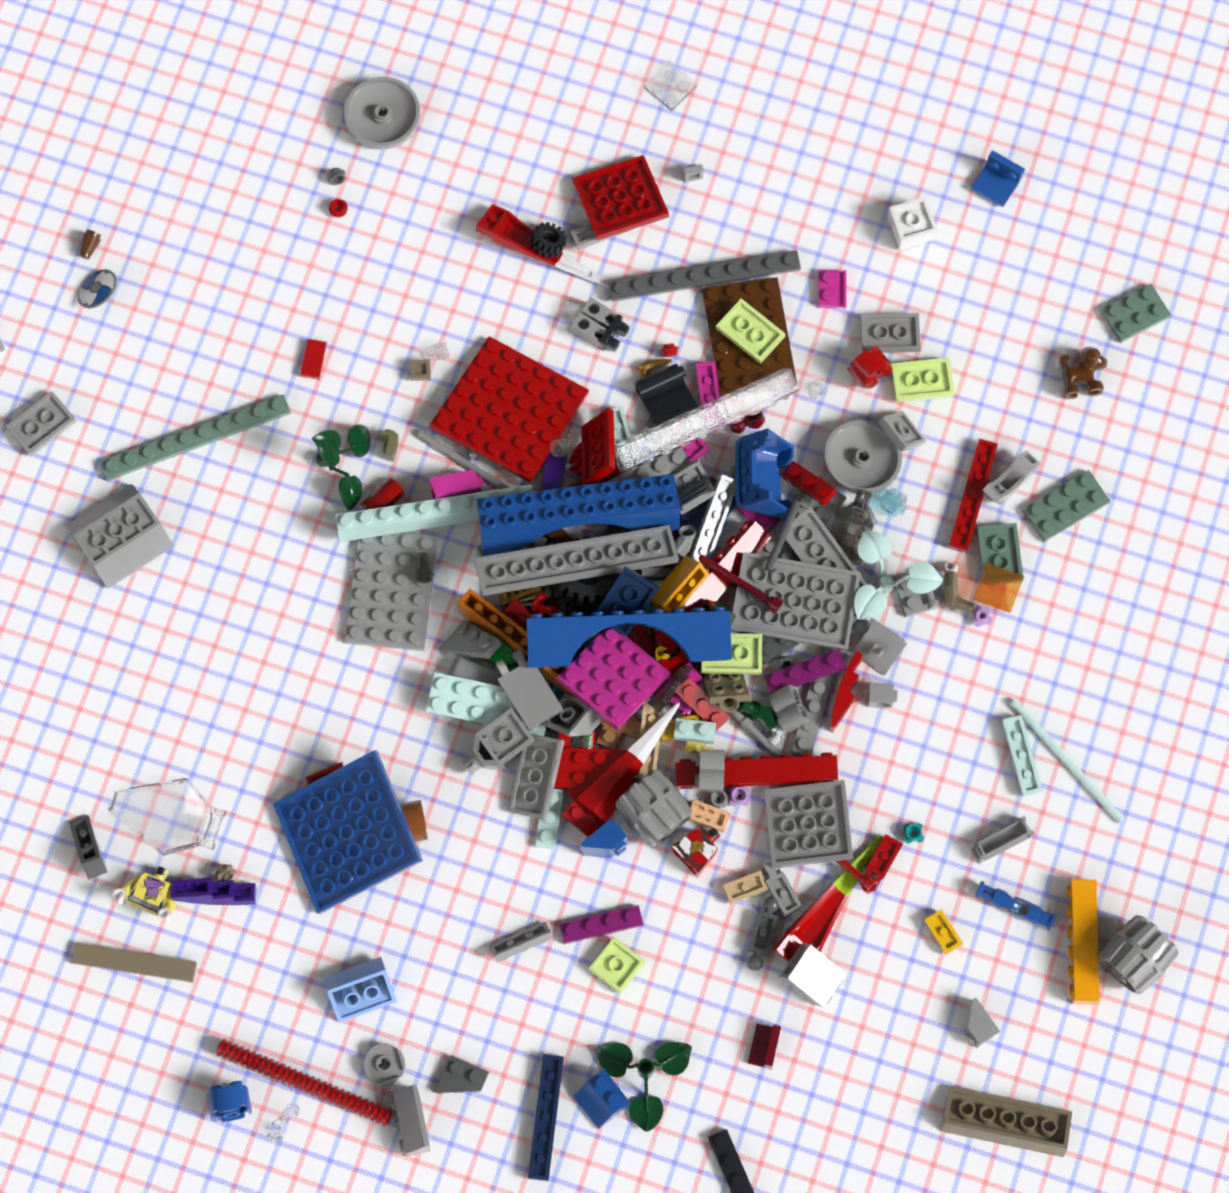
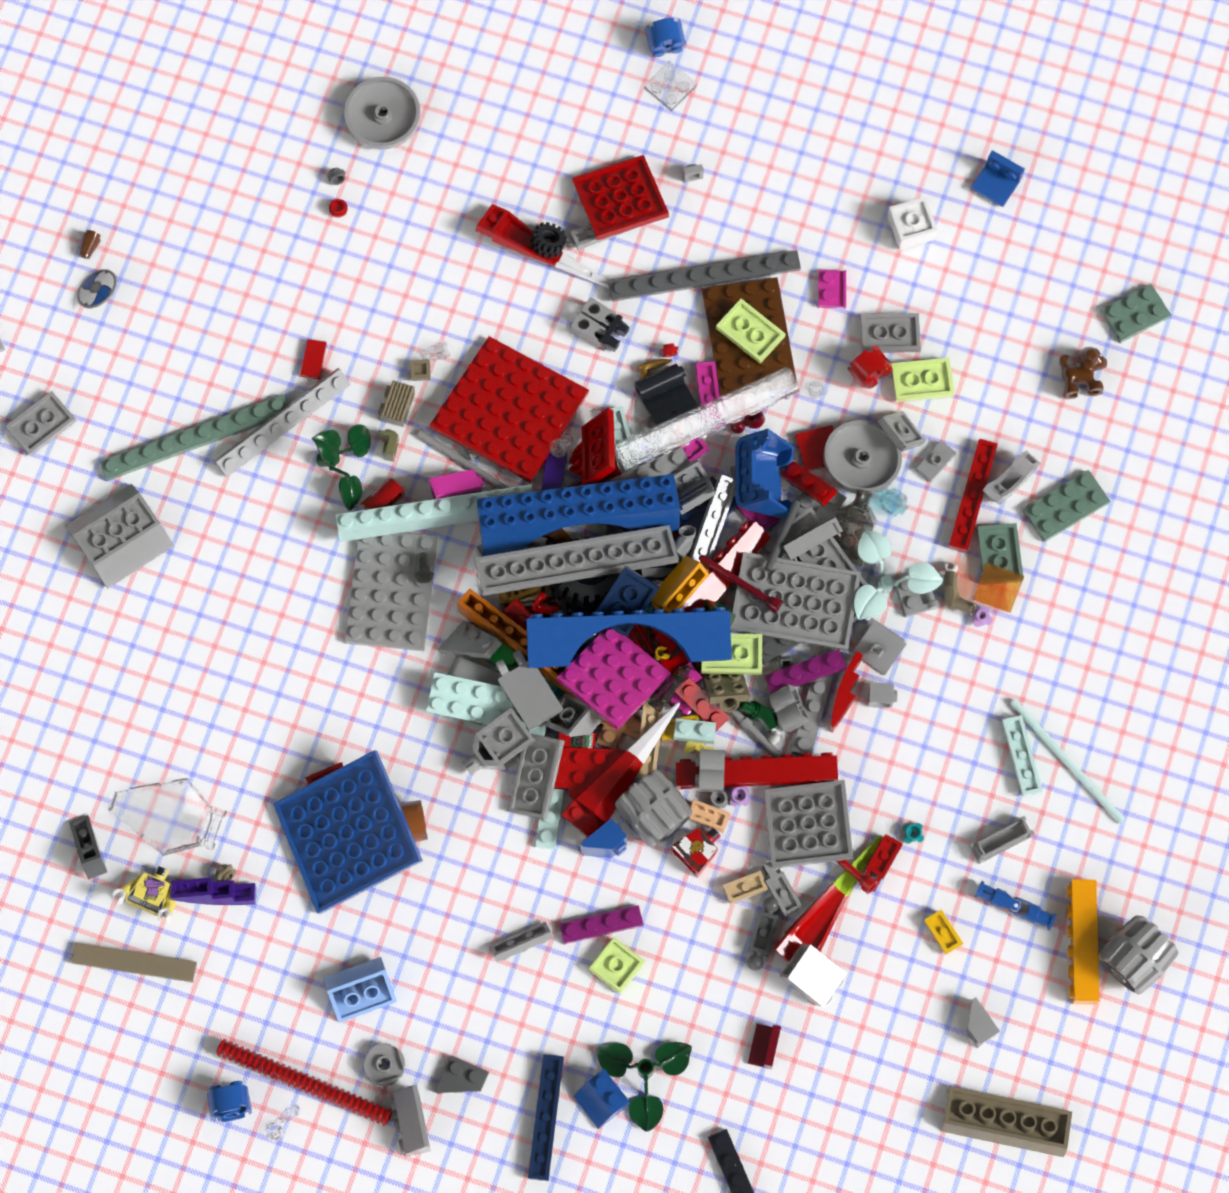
(282, 422): none -> light grey plate
(397, 403): none -> dark tan brick
(665, 37): none -> blue brick
(812, 445): none -> red tile
(812, 538): none -> light grey container
(936, 461): none -> light grey plate

